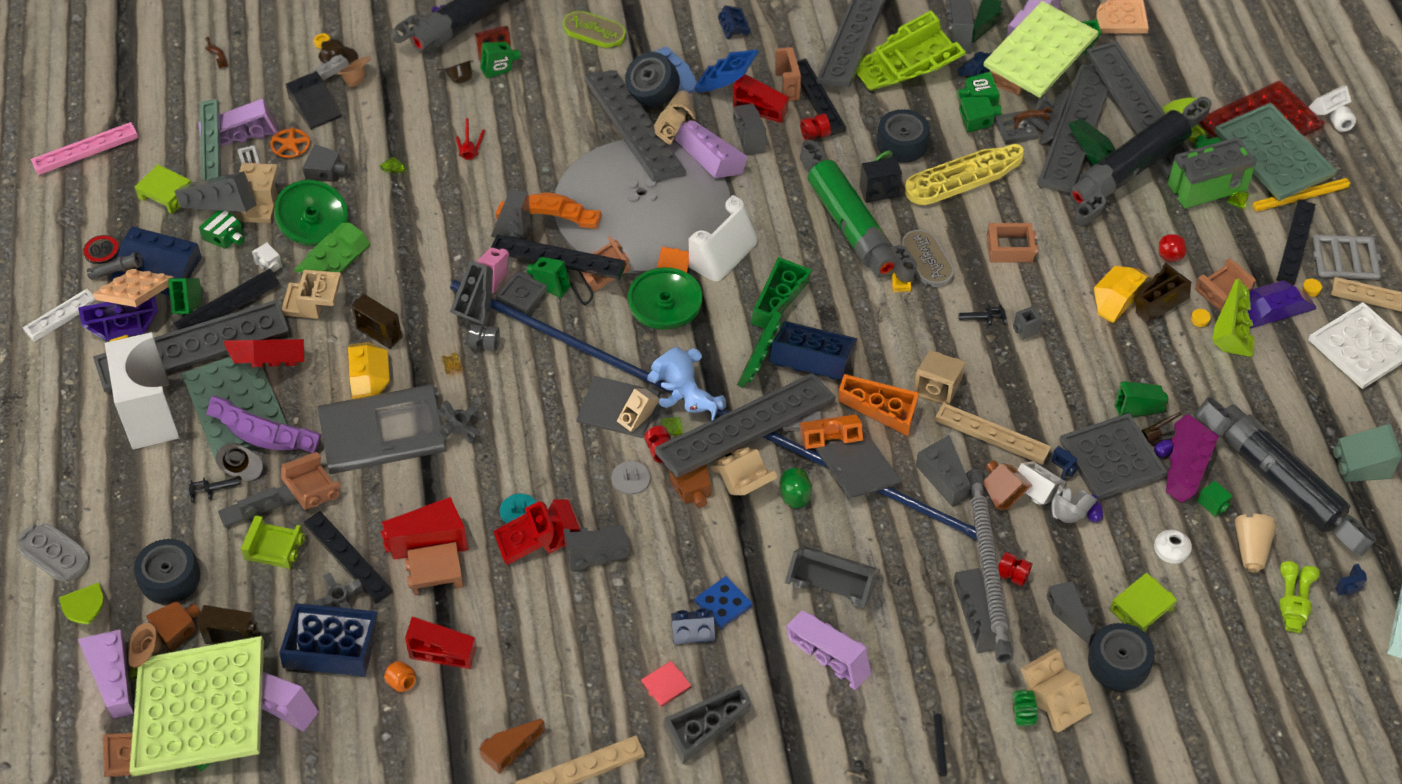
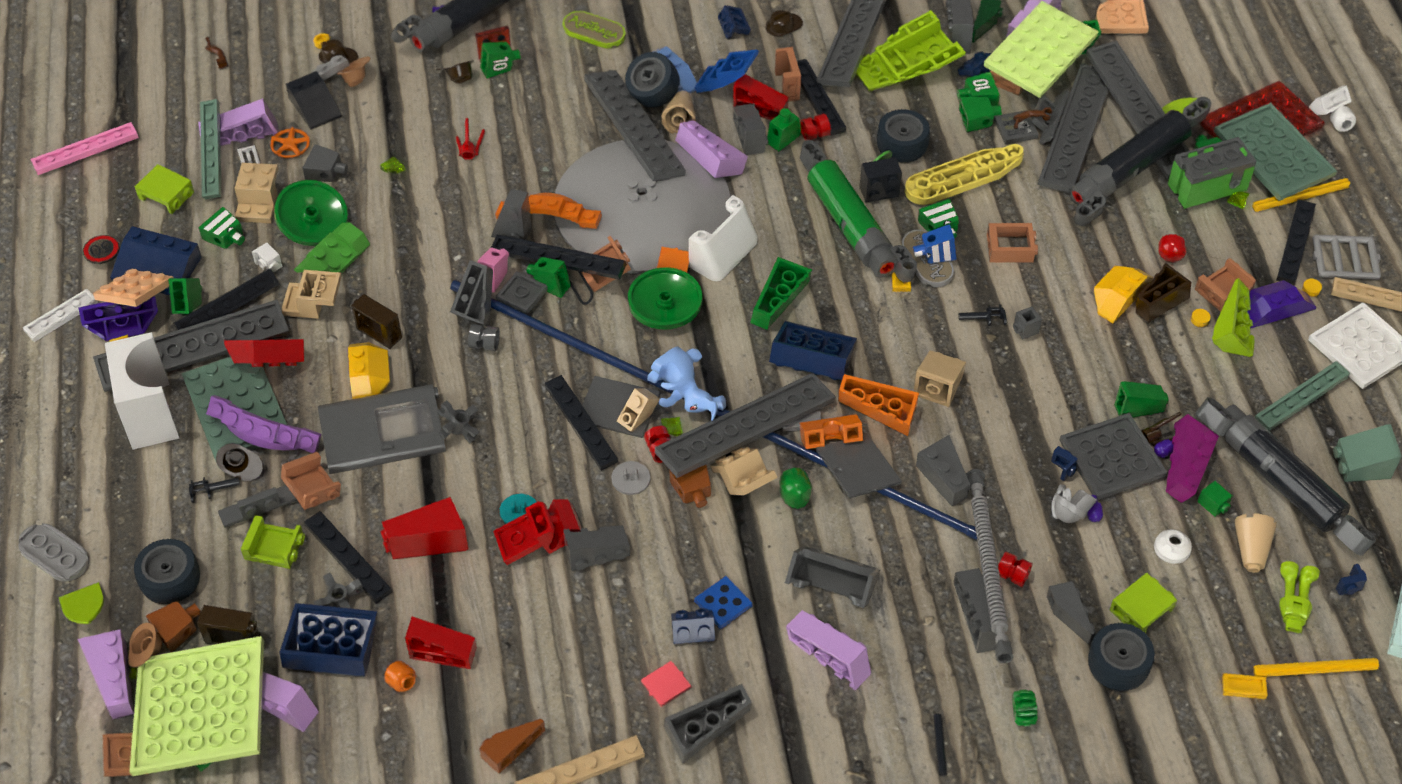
(121, 264): dark grey pin -> none
(218, 193): dark grey wedge -> none
(433, 566): nougat panel -> none
(451, 363): clear yellow wheel -> none
(581, 422): none -> black plate
(668, 124): tan slope -> none
(760, 350): green plate -> none
(783, 22): none -> dark brown piece
(783, 129): none -> green torso
(937, 245): none -> blue torso
(939, 215): none -> green torso
(993, 433): tan plate -> none
(1005, 484): torso -> none
(1043, 481): white slope -> none
(1056, 690): tan bracket -> none
(1091, 140): dark green slope -> none
(1196, 131): lime tile -> none
(1244, 686): none -> yellow tile
(1302, 395): none -> sand green plate
(1316, 667): none -> yellow axle

